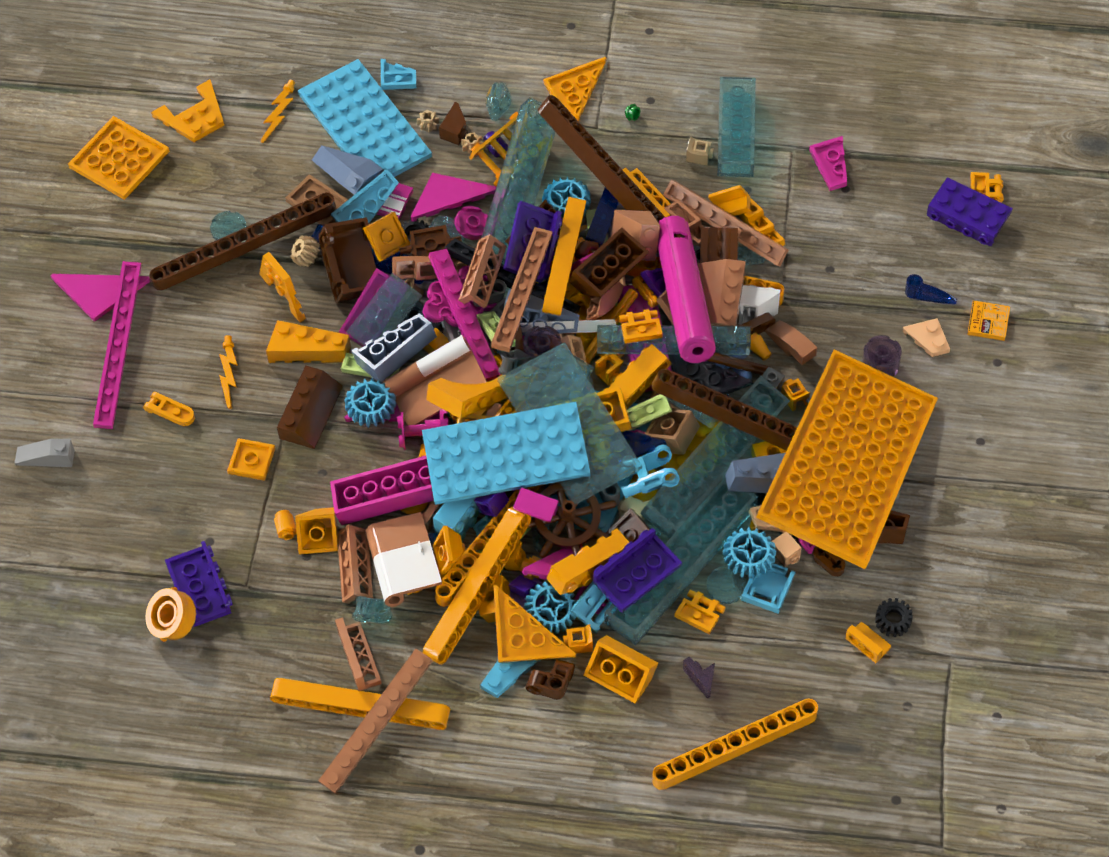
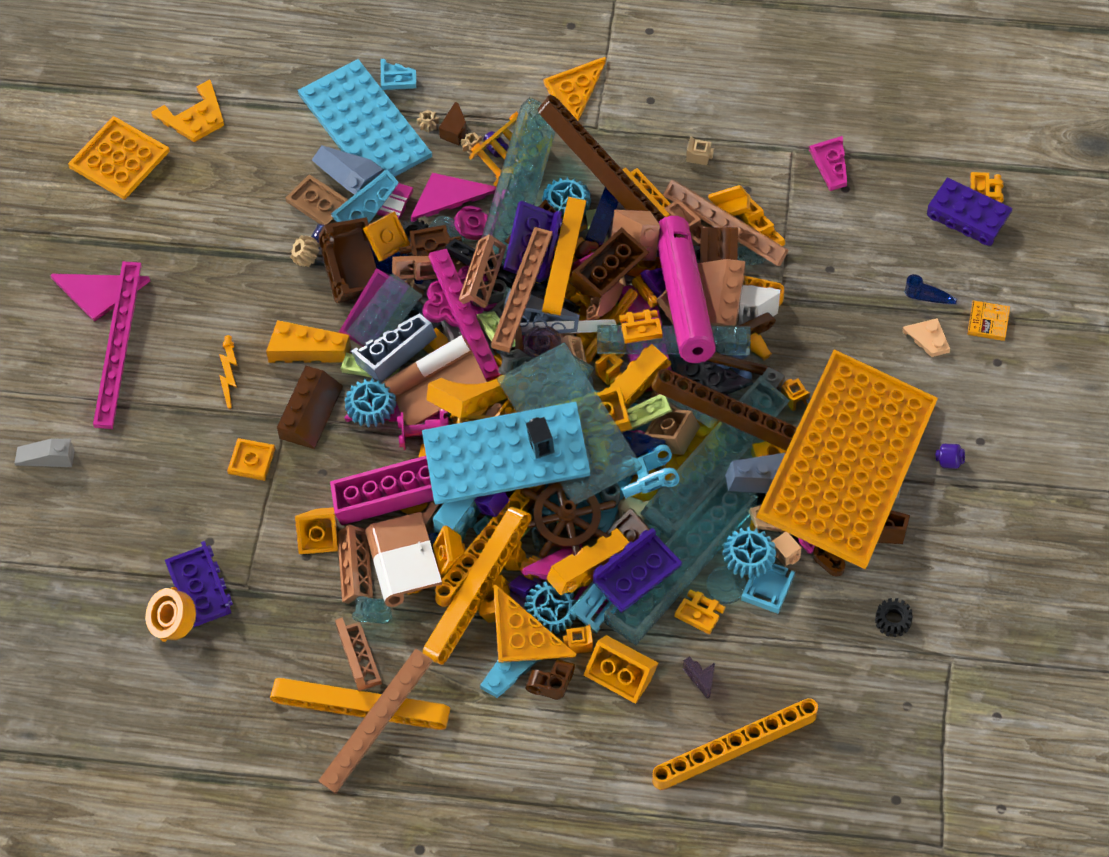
(170, 409): light orange plate -> none
(226, 224): clear light blue tile -> none
(237, 247): reddish brown beam -> none
(272, 273): light orange wing -> none
(283, 102): light orange piece -> none
(285, 524): light orange brick -> none
(497, 100): clear light blue hat -> none
(536, 505): dark pink panel -> none
(540, 437): none -> black brick
(632, 112): green plate -> none
(736, 127): clear light blue brick -> none
(792, 341): nougat slope -> none
(867, 641): light orange panel -> none
(883, 354): brick -> none
(950, 456): none -> dark purple head

